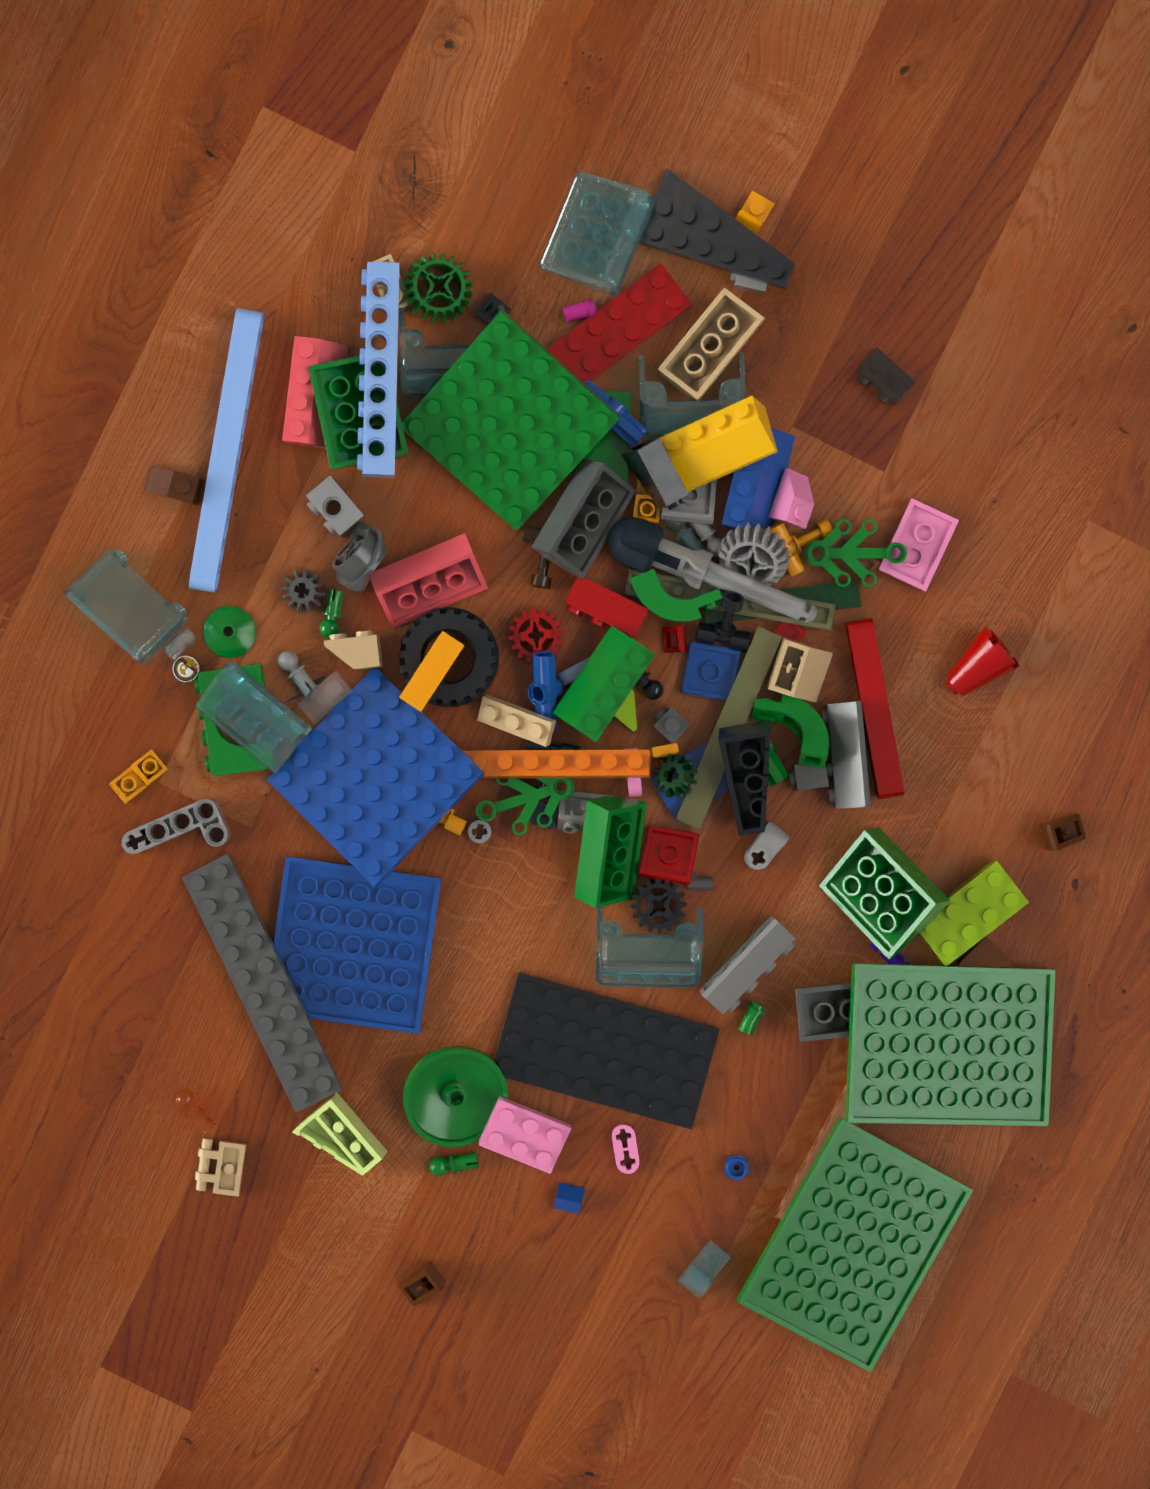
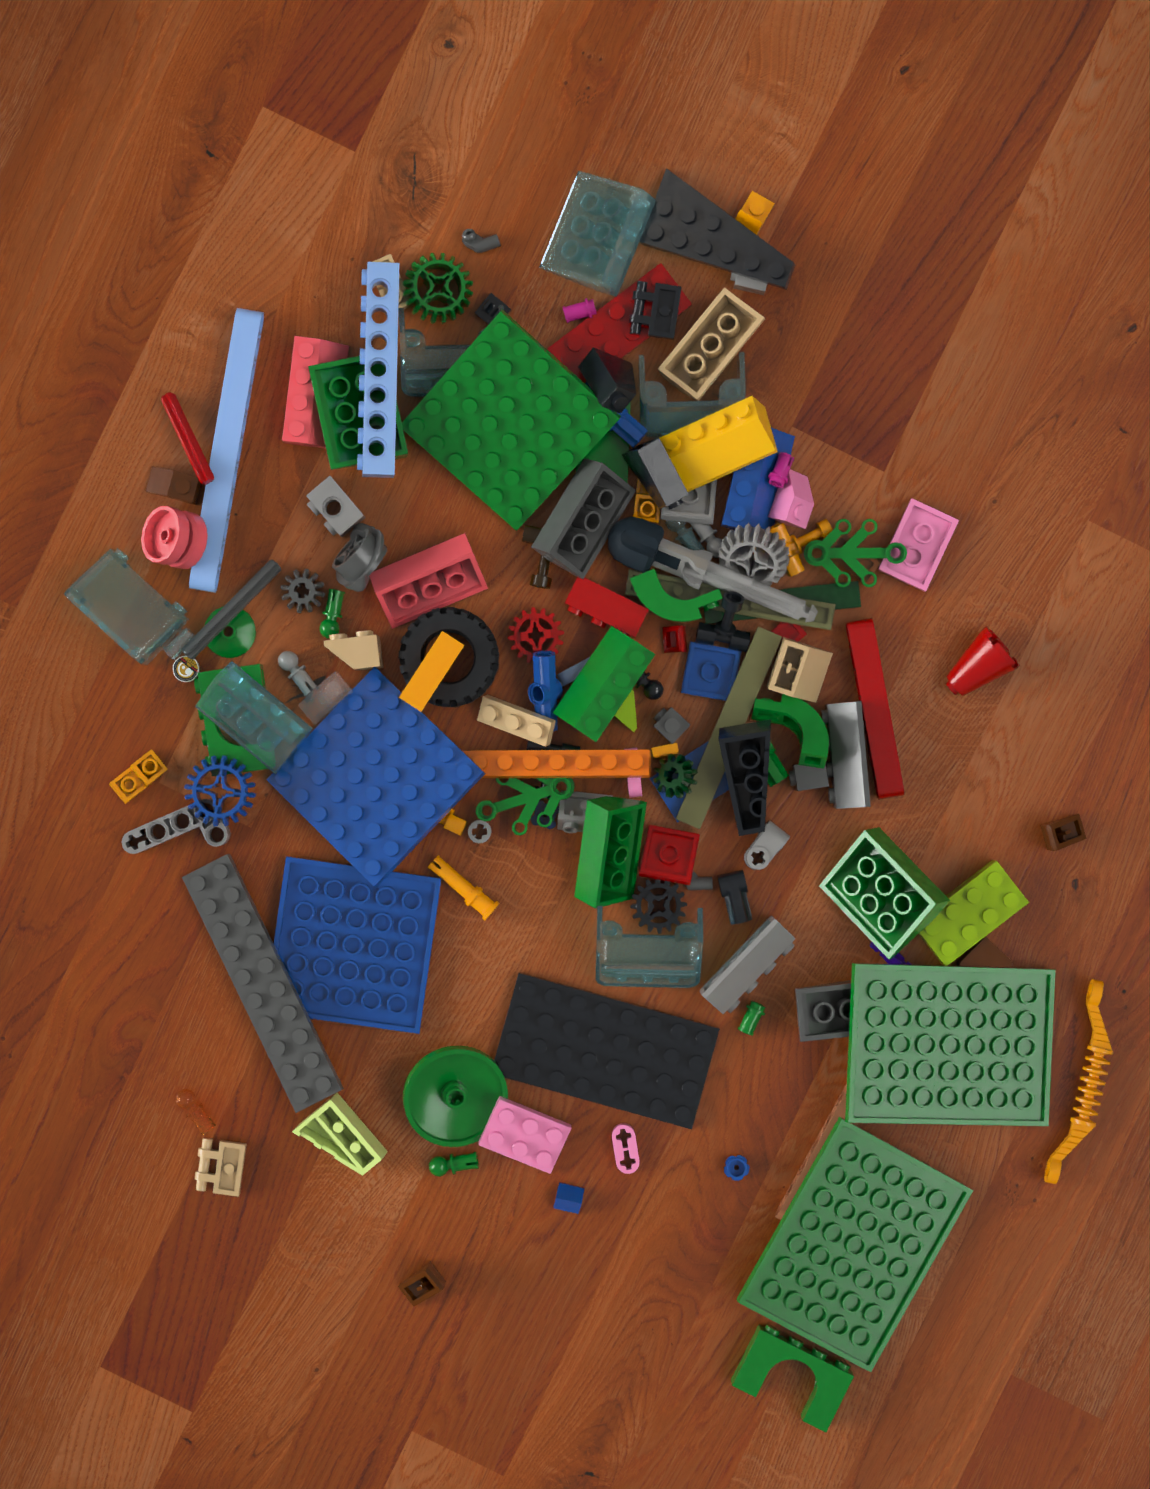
(174, 537): none -> coral wheel
(187, 438): none -> red axle
(221, 778): none -> blue gear
(231, 609): none -> dark grey axle
(473, 895): none -> light orange pin
(478, 243): none -> dark grey arm
(609, 379): none -> black slope
(663, 313): none -> black plate
(704, 1269): clear light blue plate -> none
(734, 890): none -> black piece
(770, 1348): none -> green arch
(778, 476): none -> dark pink pin
(884, 377): clear smoke bracket -> none
(1082, 1124): none -> light orange piece

